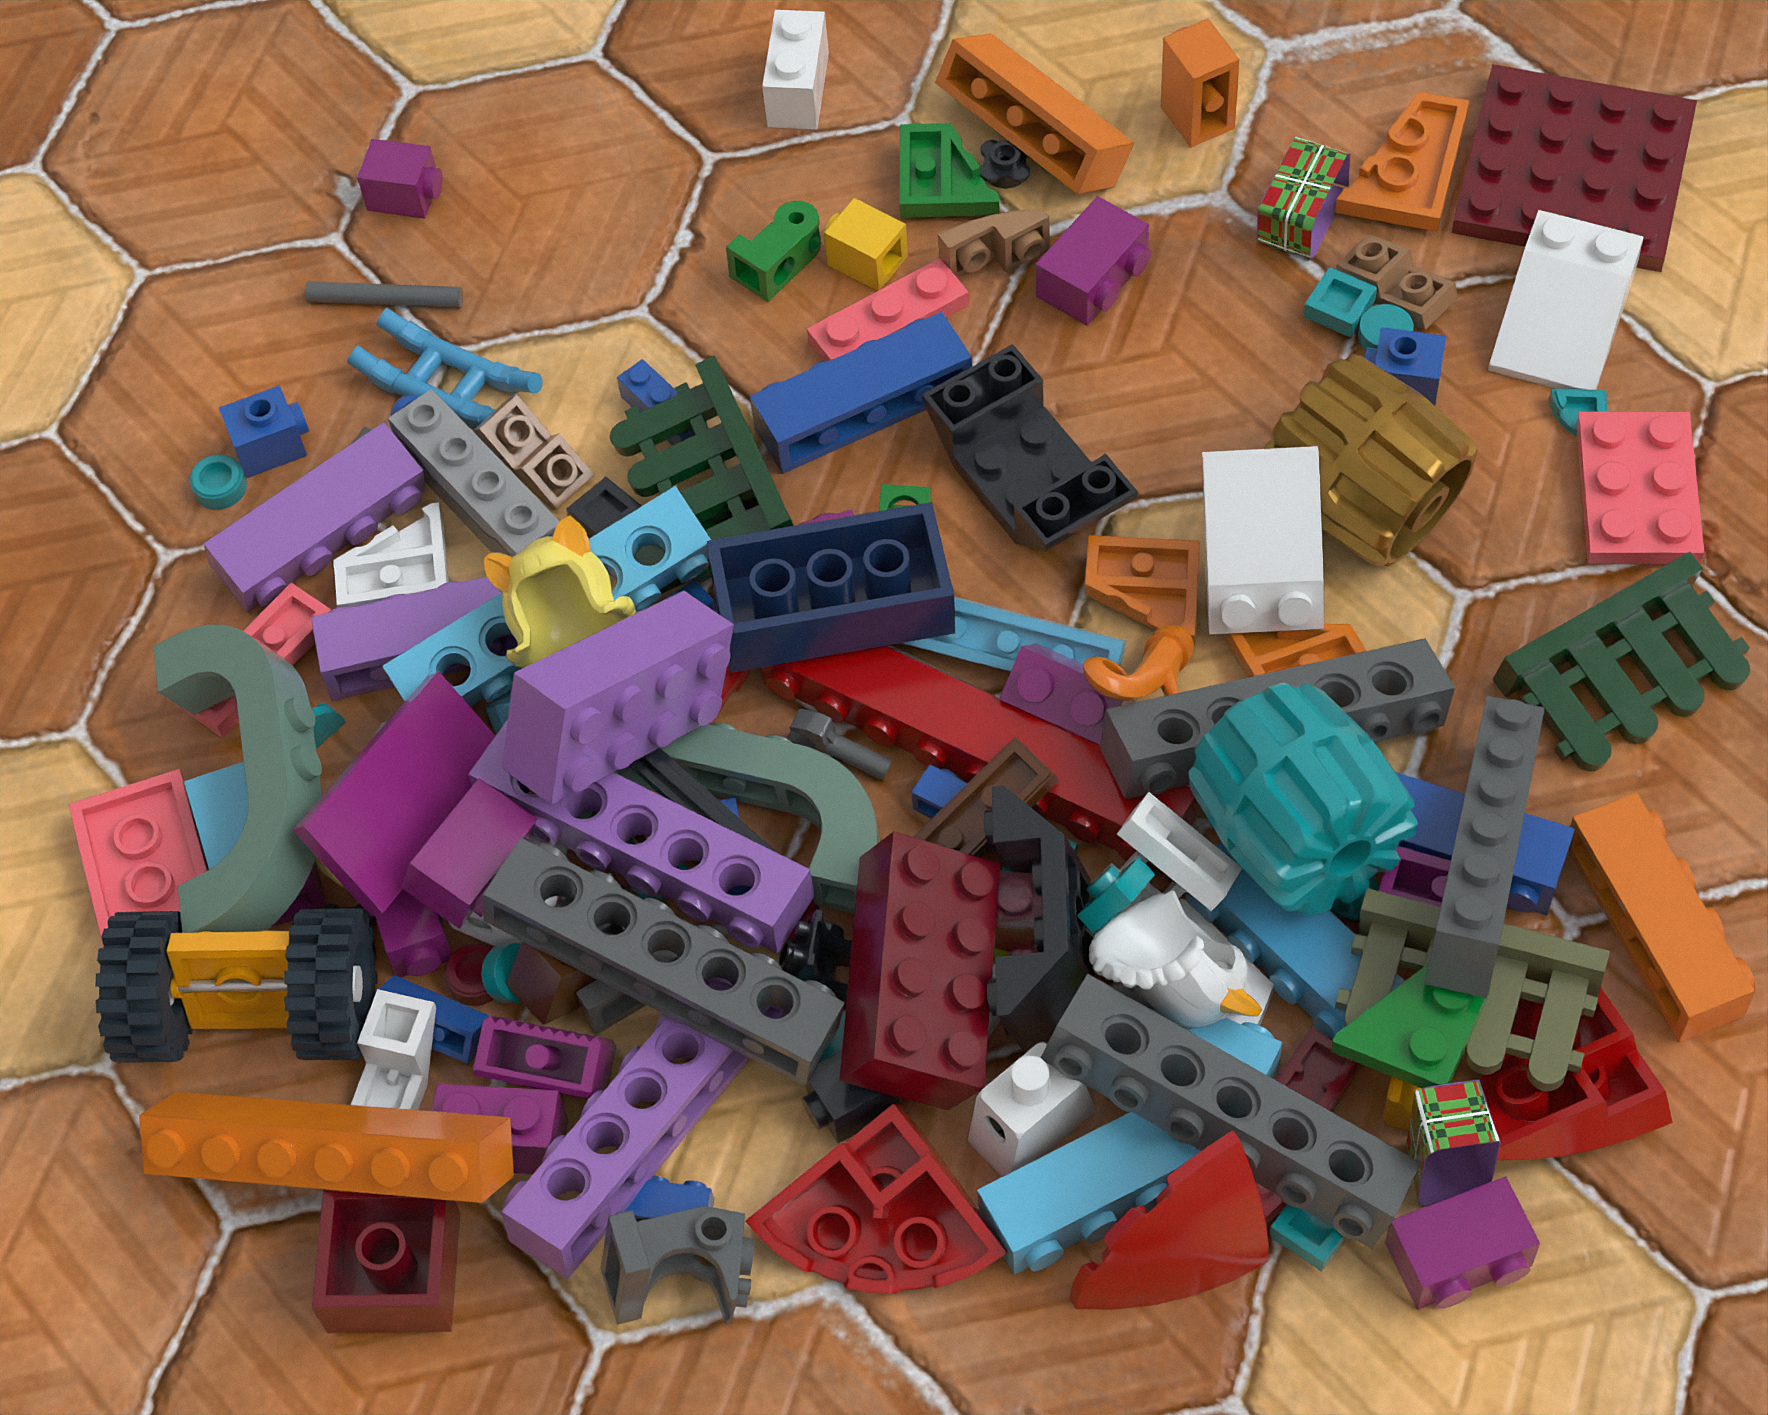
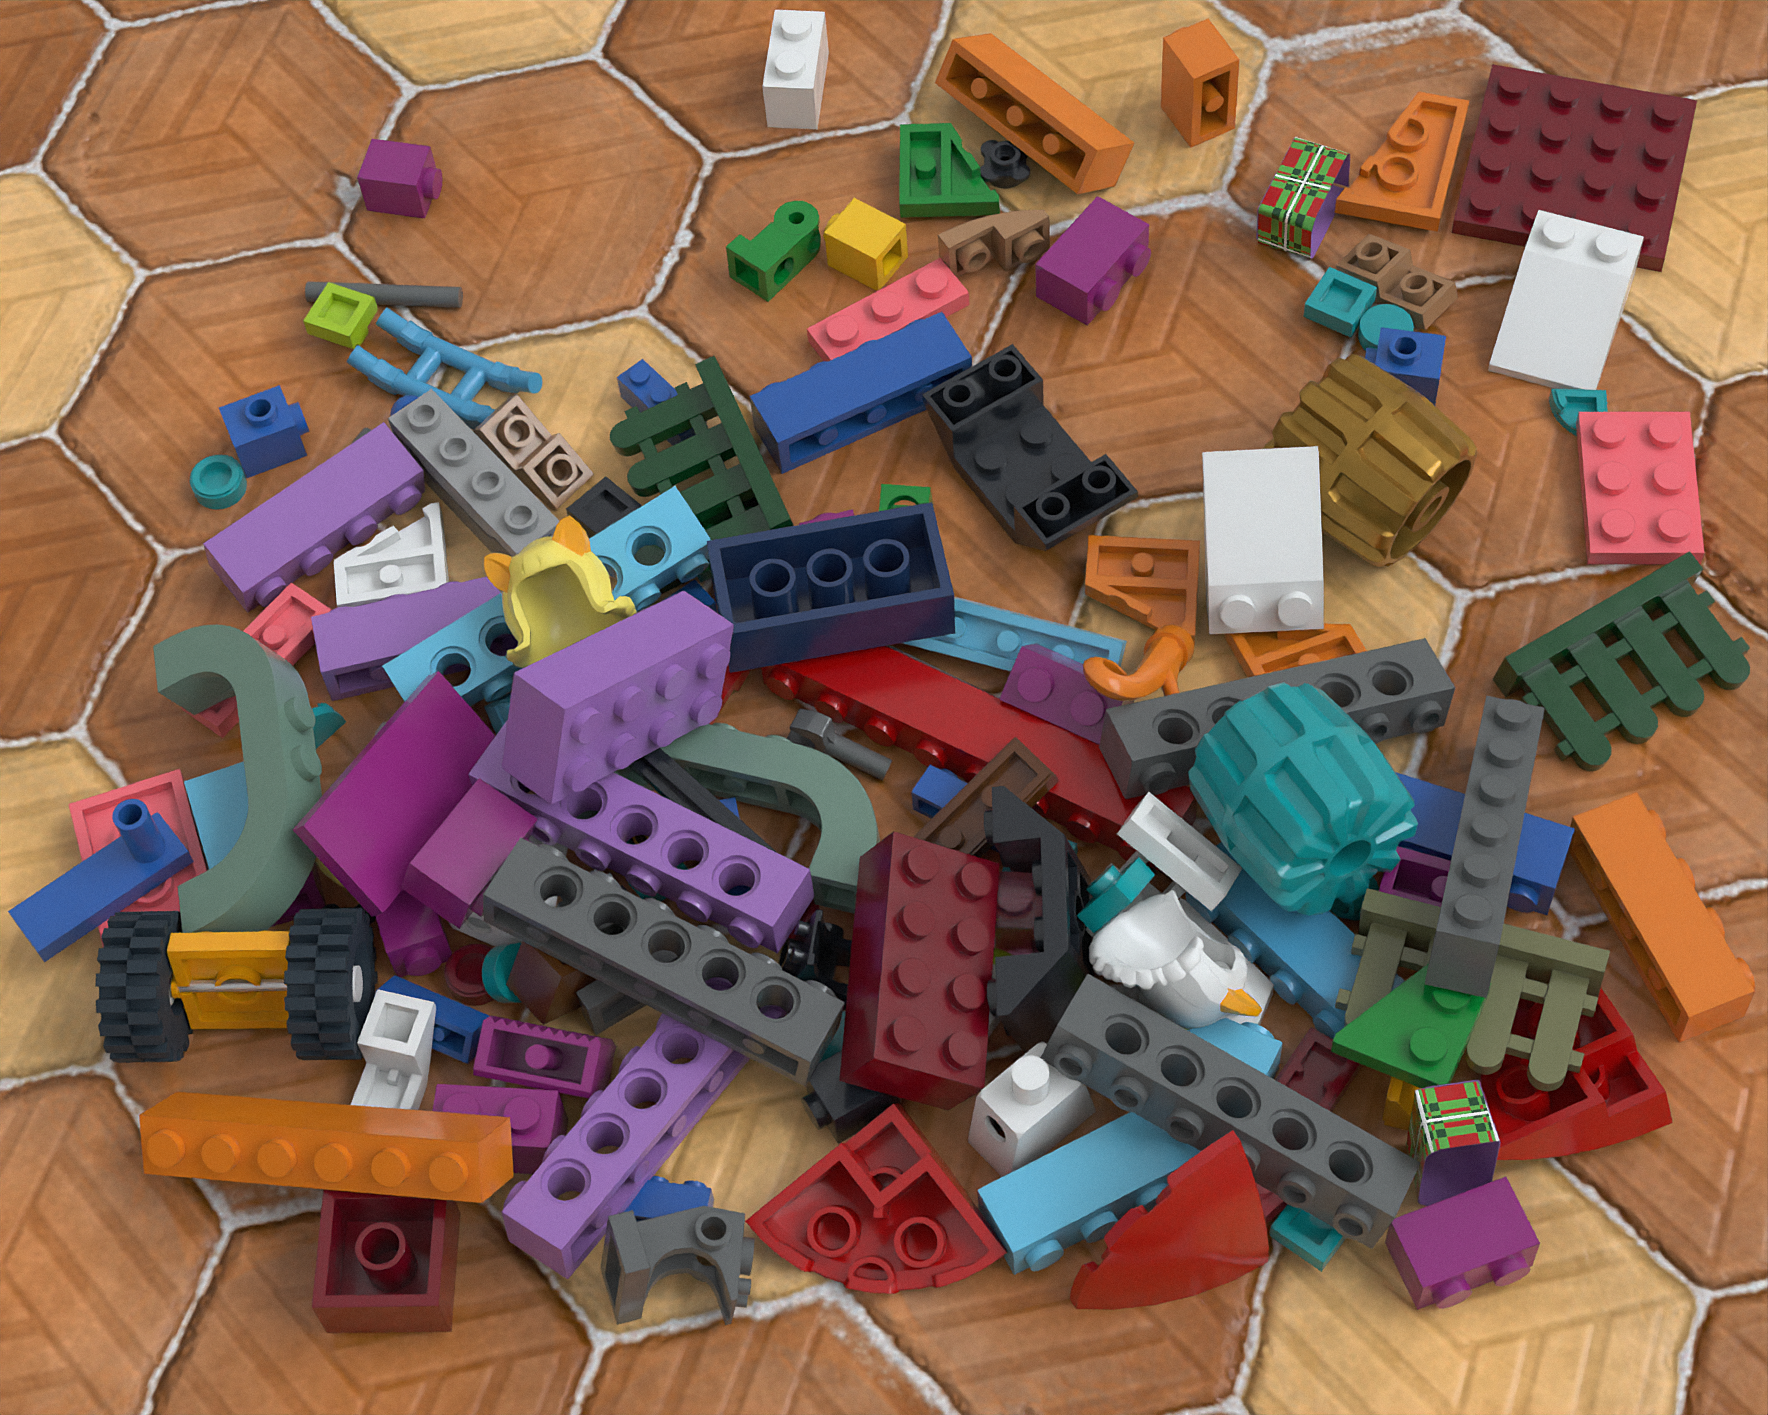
(104, 882): none -> blue piece
(341, 316): none -> lime tile

